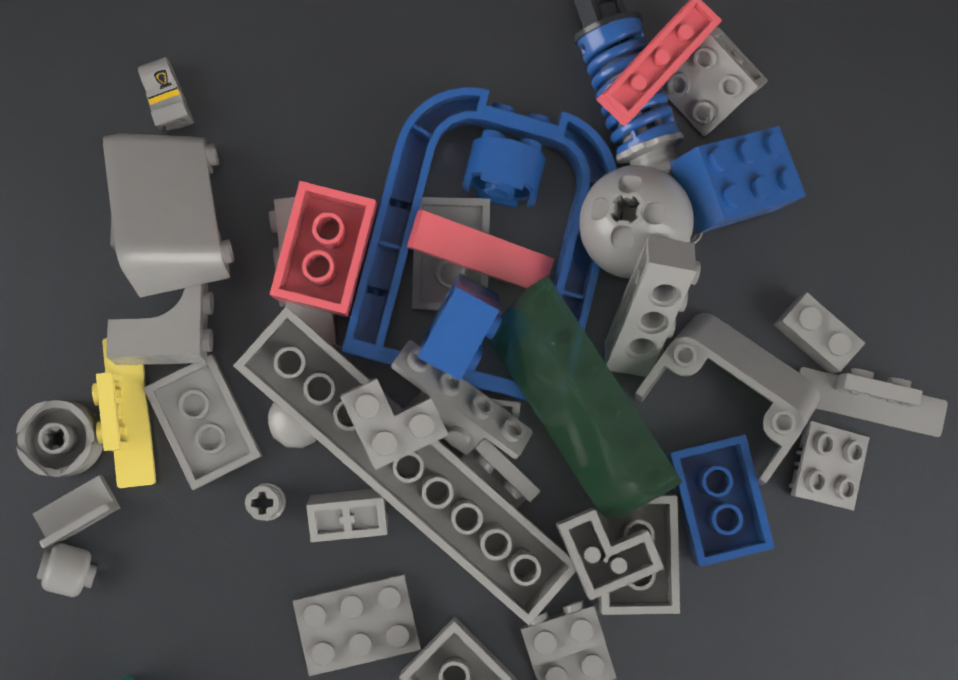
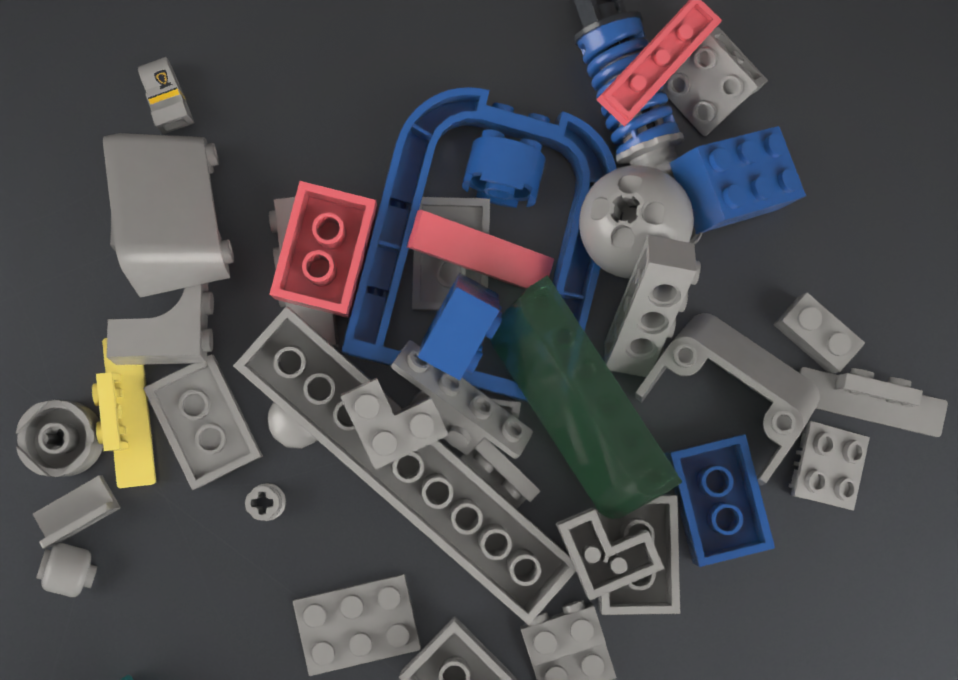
(346, 515): light grey hinge -> none

